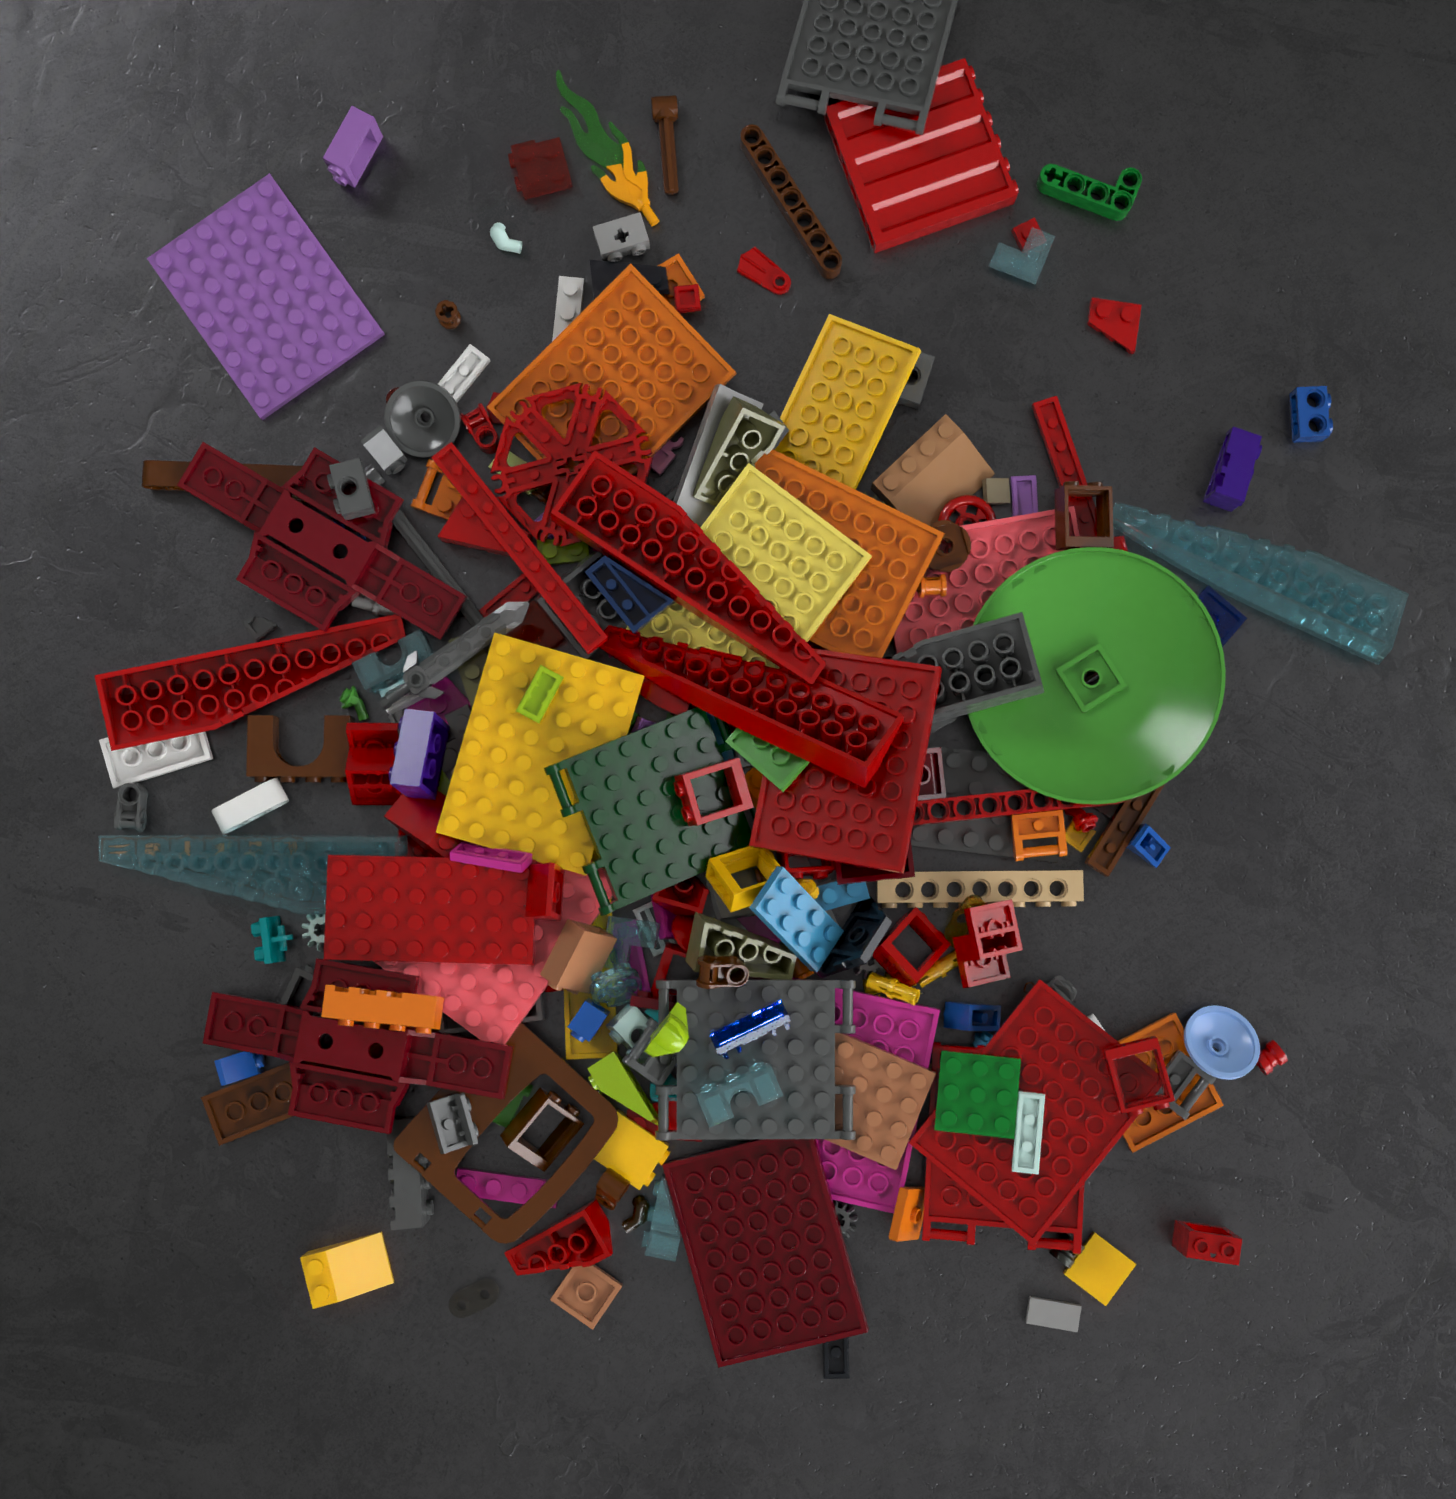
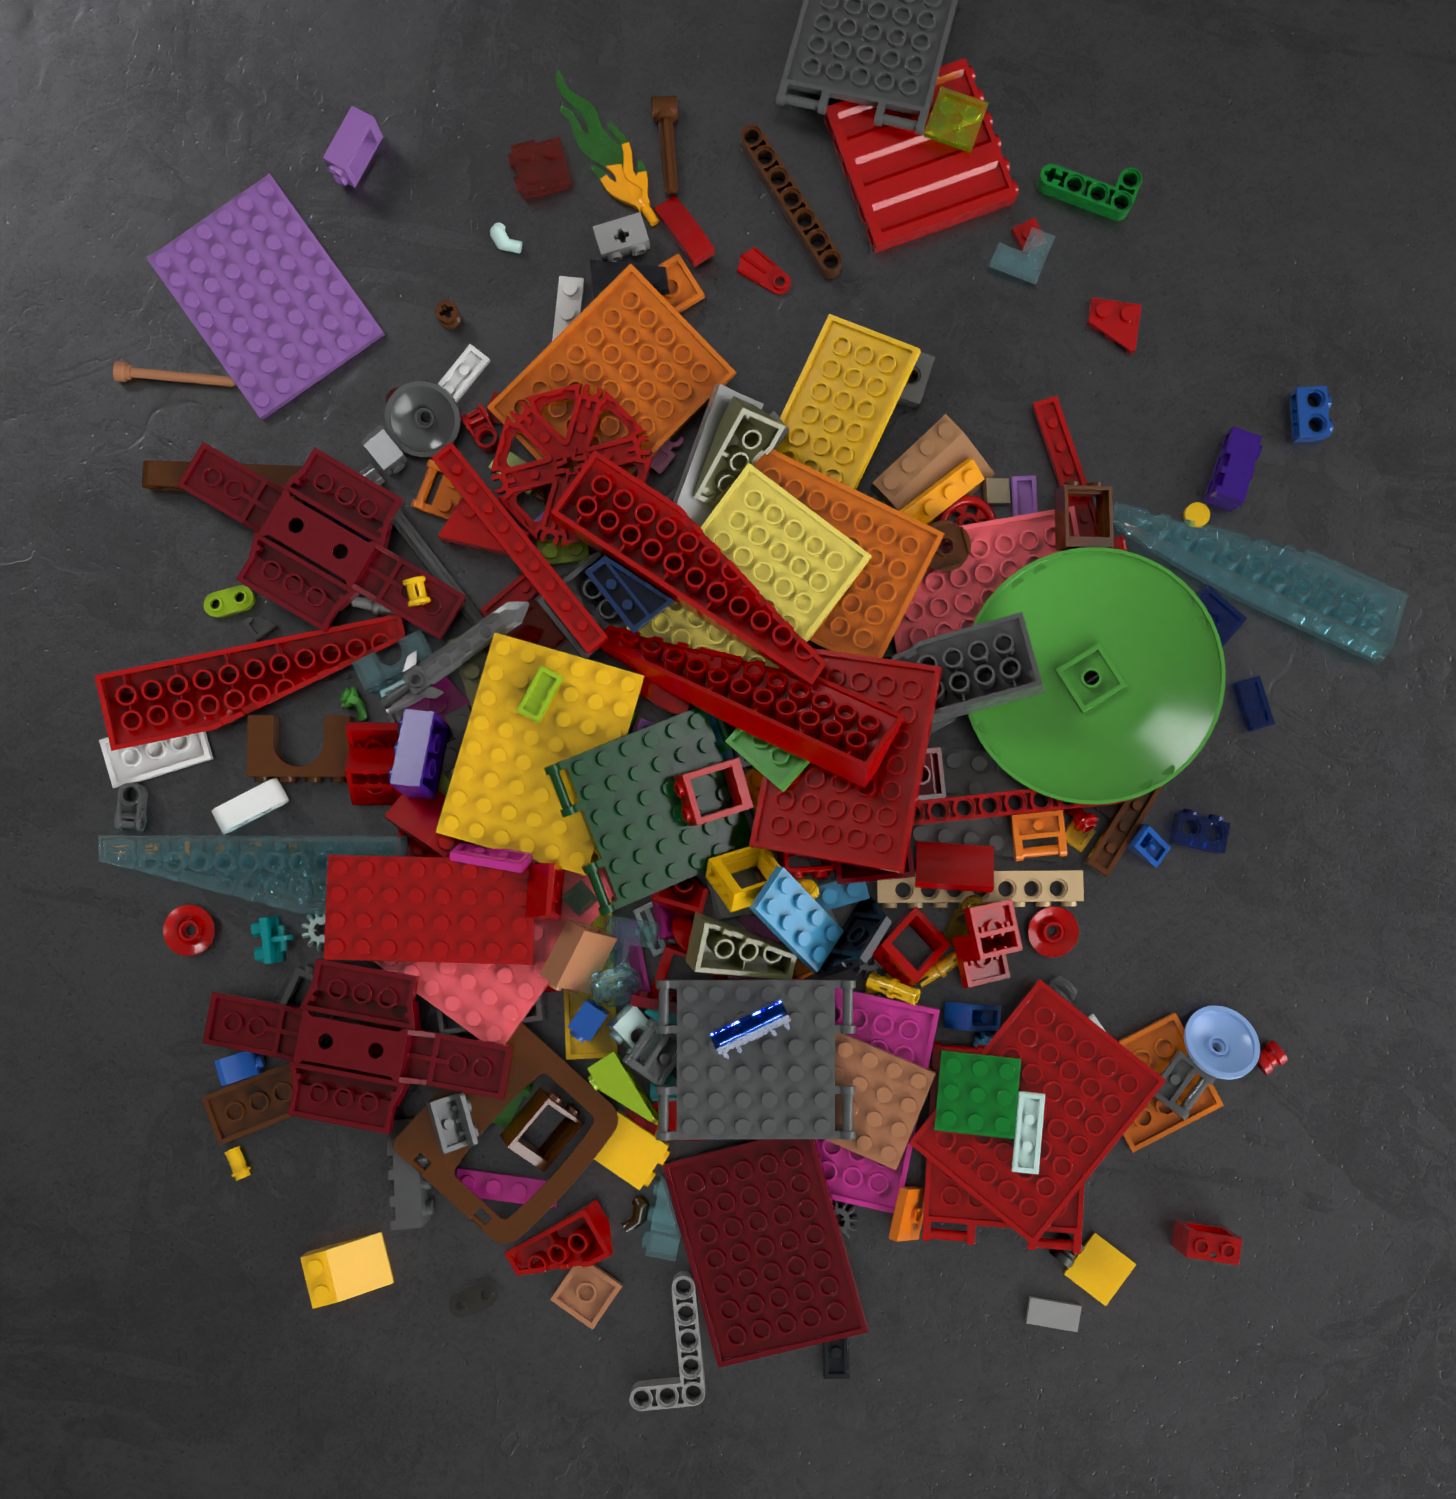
(123, 371): none -> nougat piece
(176, 930): none -> red dish
(228, 601): none -> lime plate
(237, 1163): none -> yellow pin
(346, 474): dark grey brick -> none
(382, 1008): orange wedge -> none
(410, 584): none -> yellow bush
(580, 898): none -> clear green tile
(611, 1188): reddish brown piece -> none
(670, 1034): lime piece -> none
(685, 231): none -> red slope
(685, 1351): none -> light grey beam
(687, 298): red tile -> none
(716, 971): reddish brown piece -> none
(716, 1098): clear light blue arch -> none
(932, 586): orange bush -> none
(944, 492): none -> light orange plate
(954, 866): none -> red tile
(955, 119): none -> clear neon green plate
(1061, 940): none -> red dish
(1131, 1048): red window -> none
(1197, 512): none -> yellow tile
(1199, 837): none -> clear blue brick
(1254, 703): none -> clear blue plate

